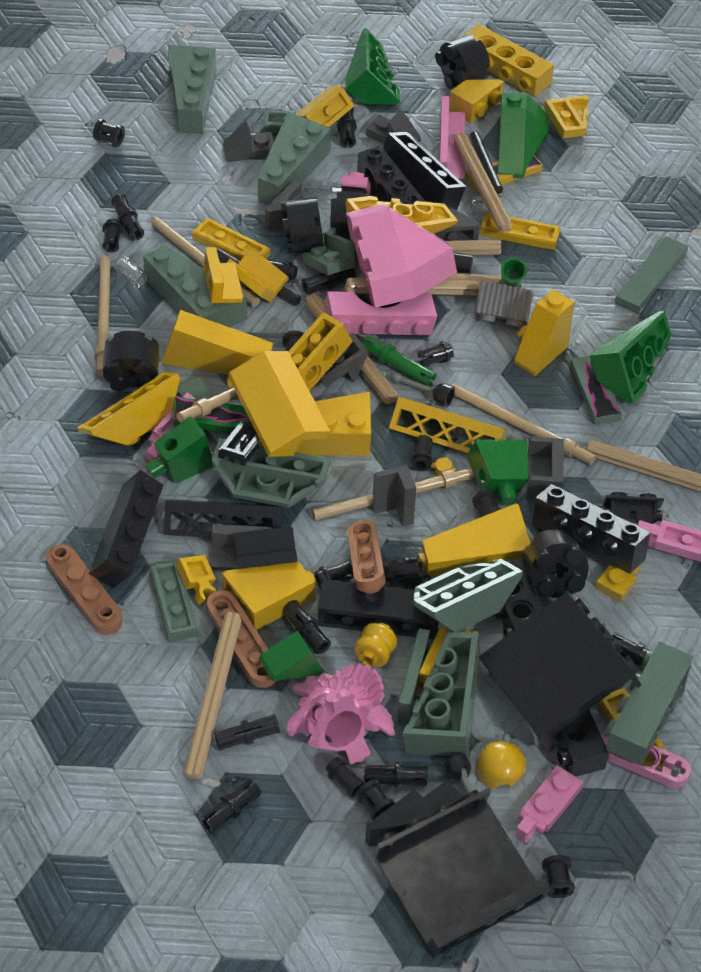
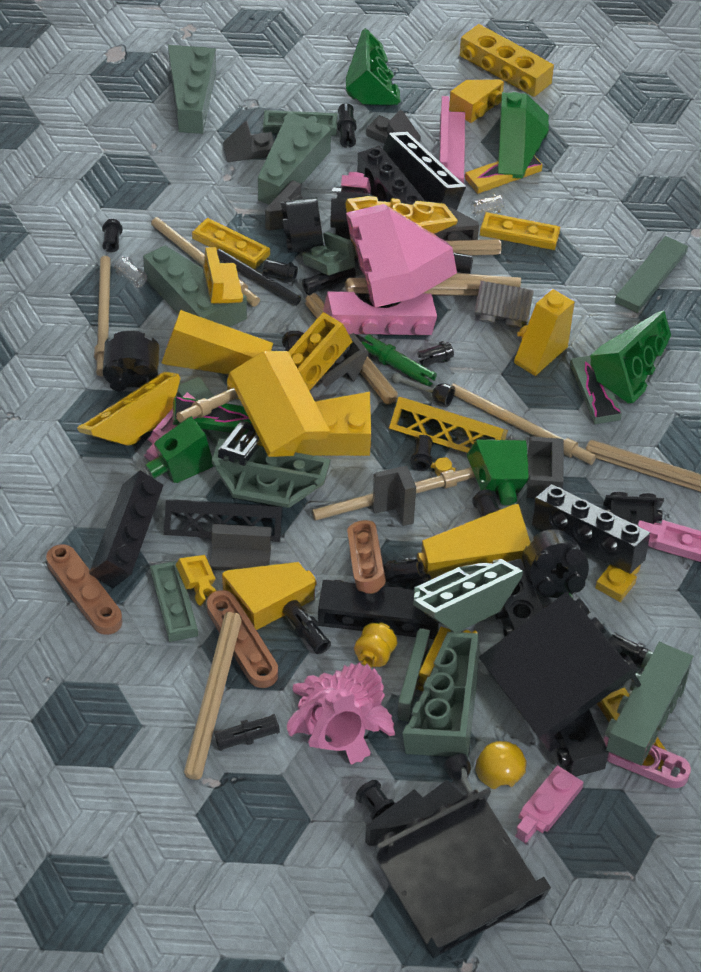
(108, 132): black bush -> none
(127, 217): black pin -> none
(230, 805): black pin -> none
(260, 275): yellow panel -> none
(265, 547): black panel -> none
(290, 659): green slope -> none
(327, 106): yellow panel -> none
(337, 572): black pin -> none
(344, 776): black pin -> none
(397, 774): black axle -> none
(463, 60): black brick -> none
(482, 182): tan axle -> none
(485, 161): black bar -> none
(513, 272): green piece -> none
(558, 876): black bush -> none
(568, 115): yellow wing -> none

